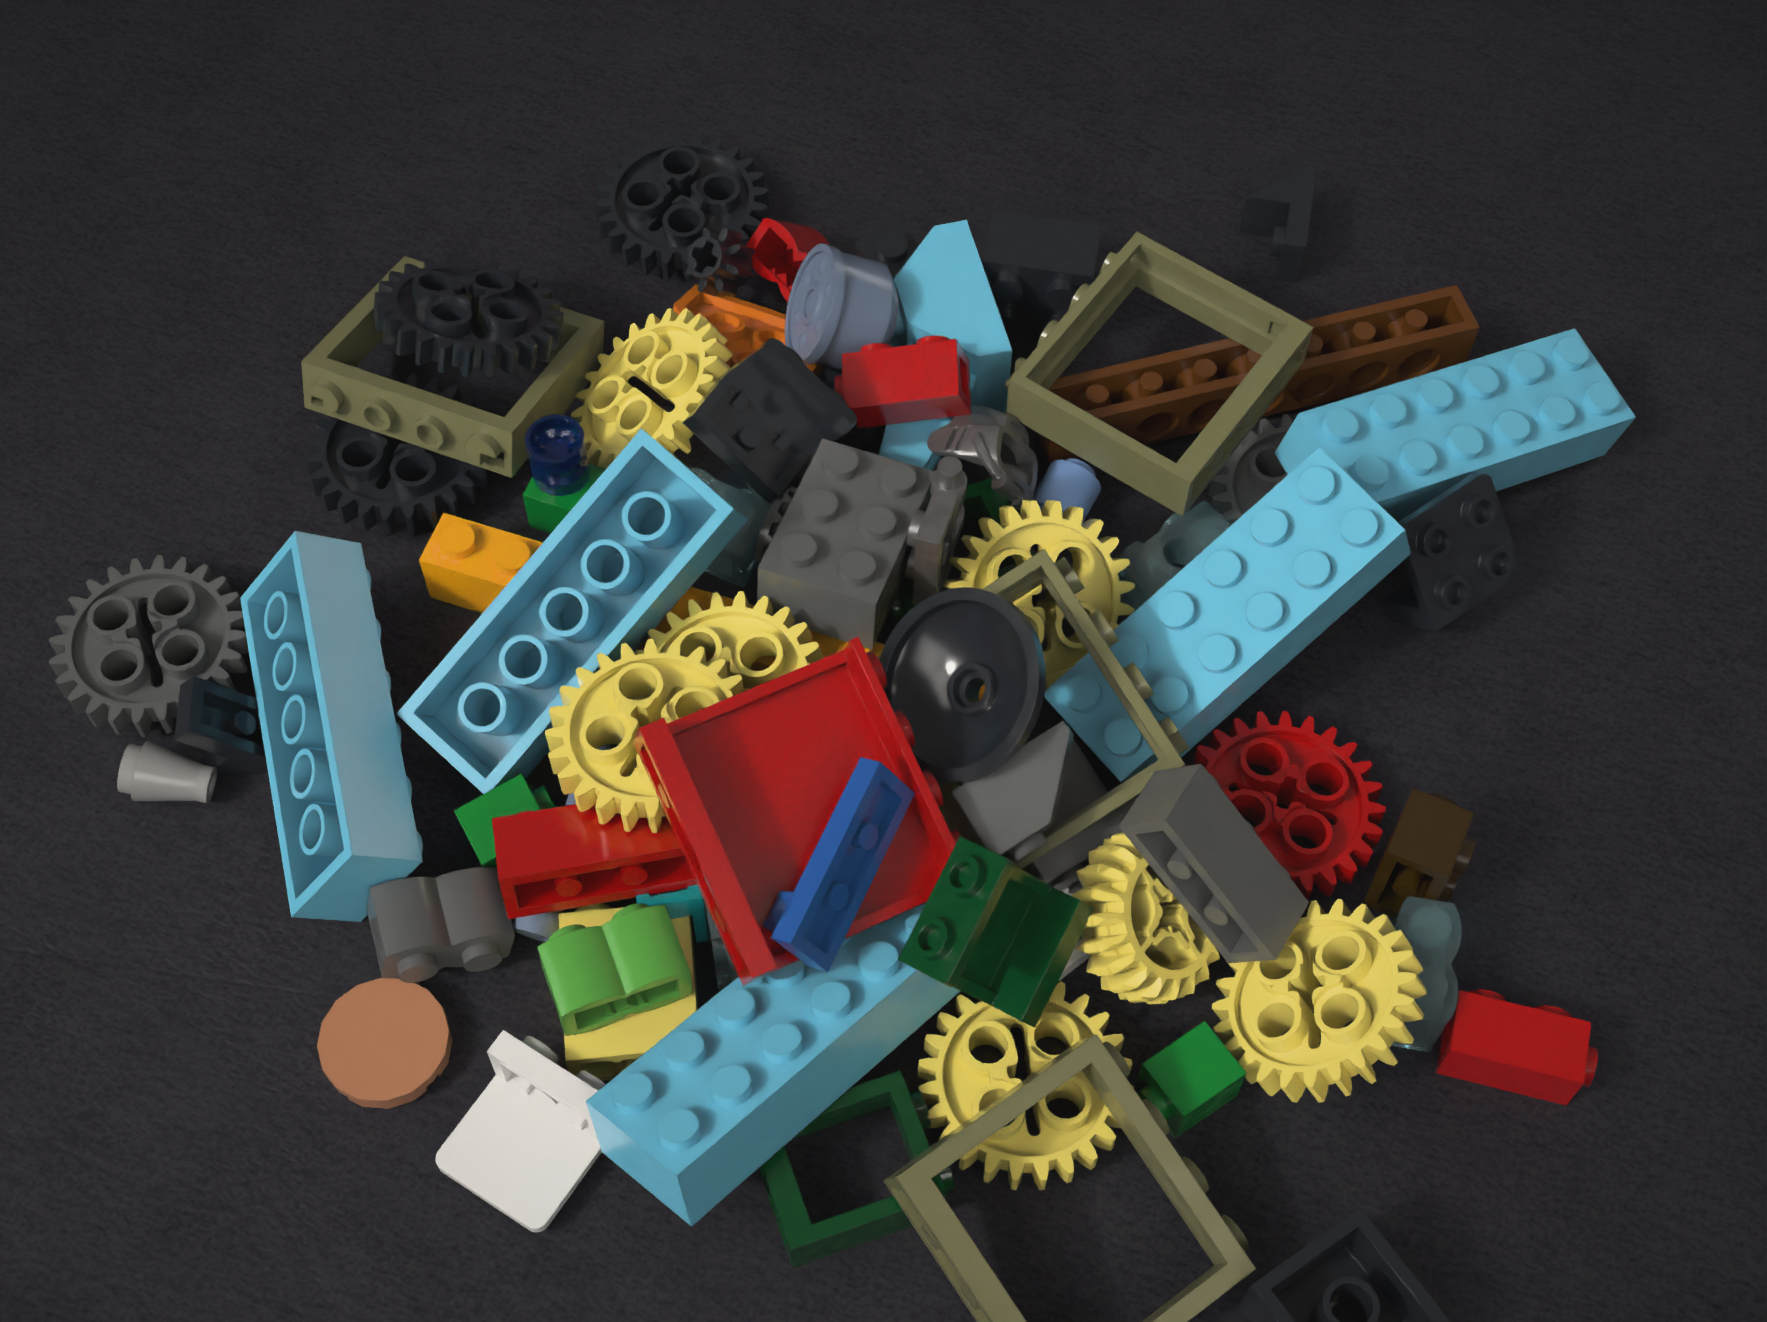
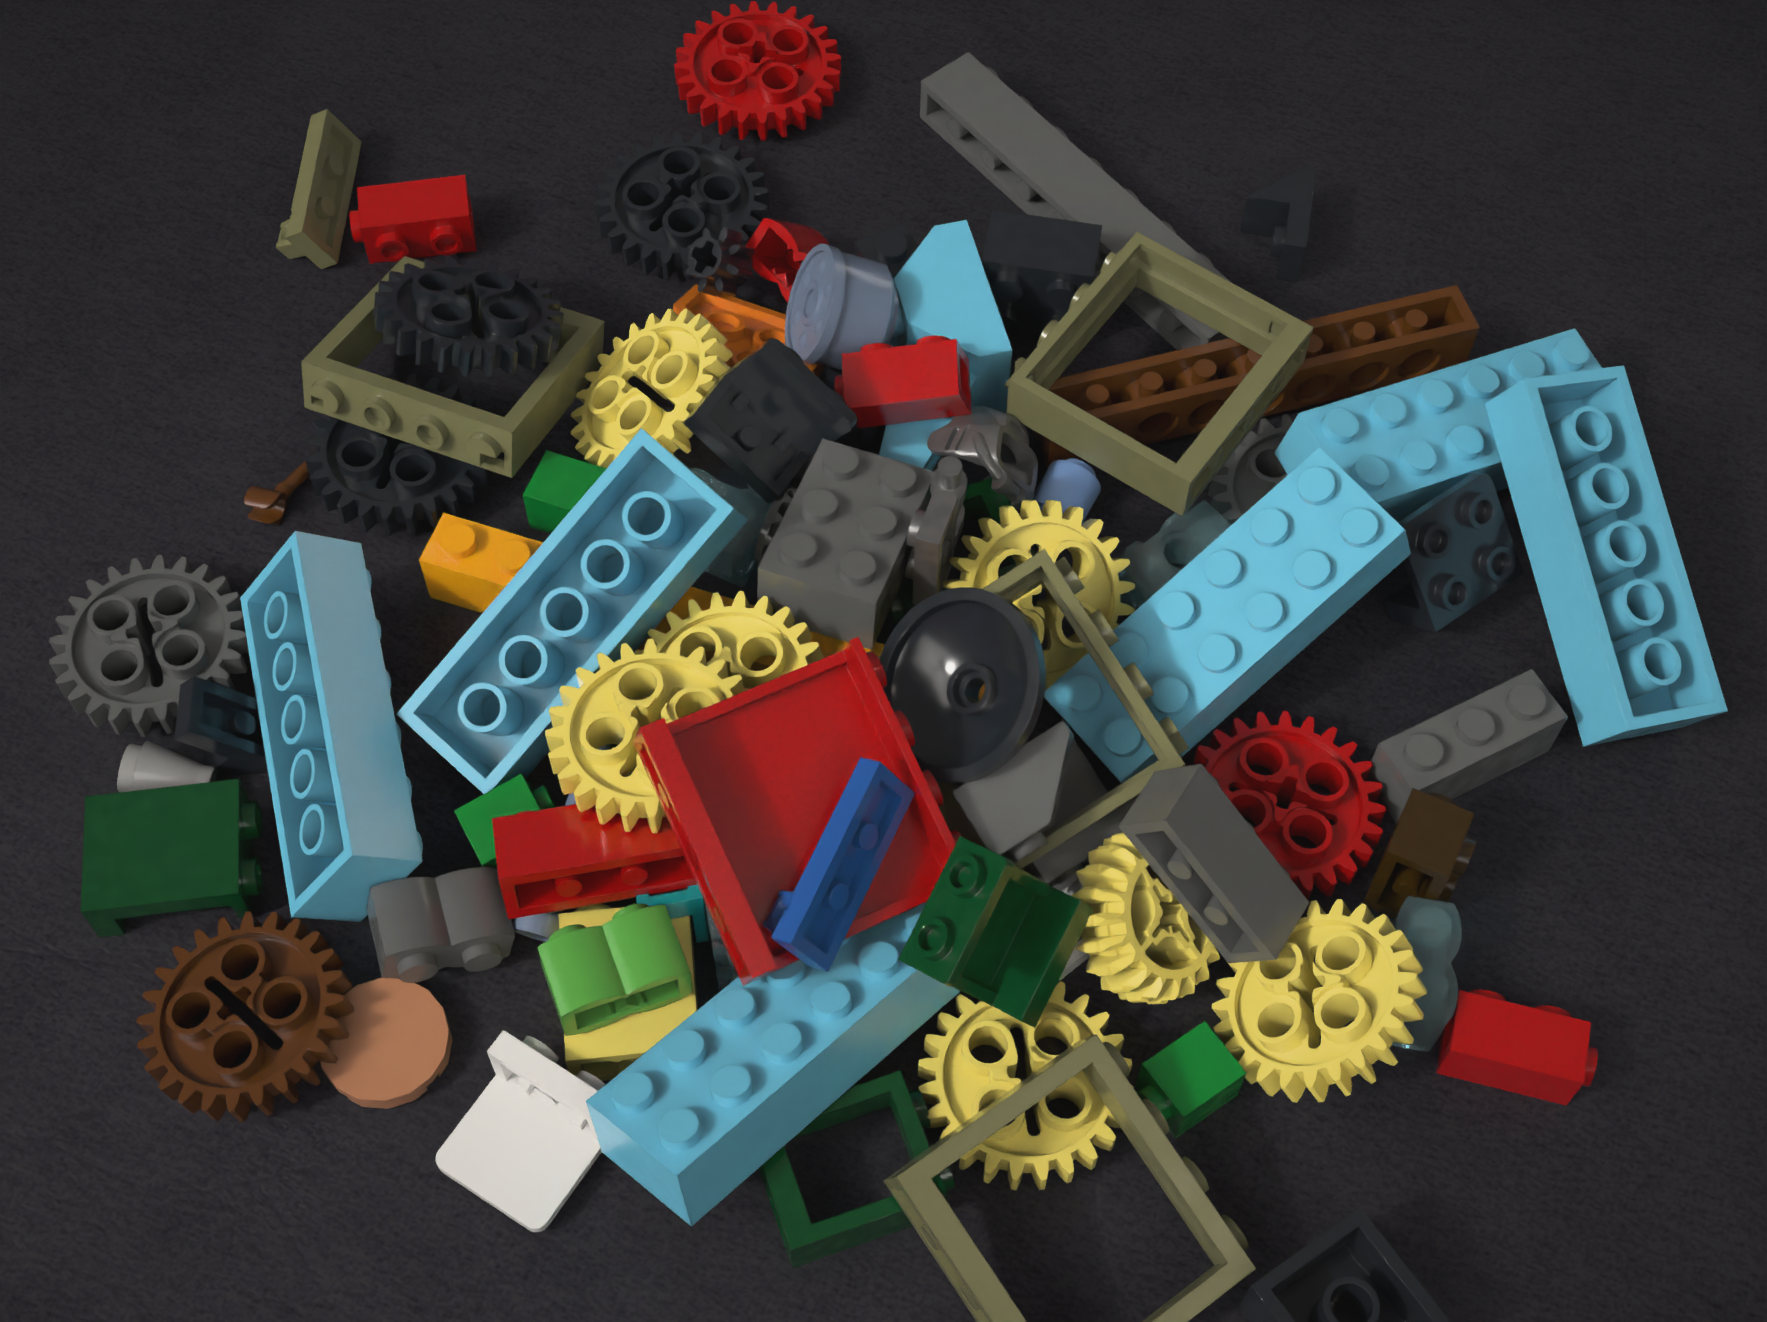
(169, 852): none -> dark green panel
(199, 1060): none -> reddish brown gear
(271, 505): none -> reddish brown hand
(321, 192): none -> olive hinge
(414, 219): none -> red brick
(557, 455): clear blue wheel -> none
(758, 70): none -> red gear
(1051, 177): none -> dark grey brick
(1469, 743): none -> dark grey brick
(1604, 555): none -> medium azure brick

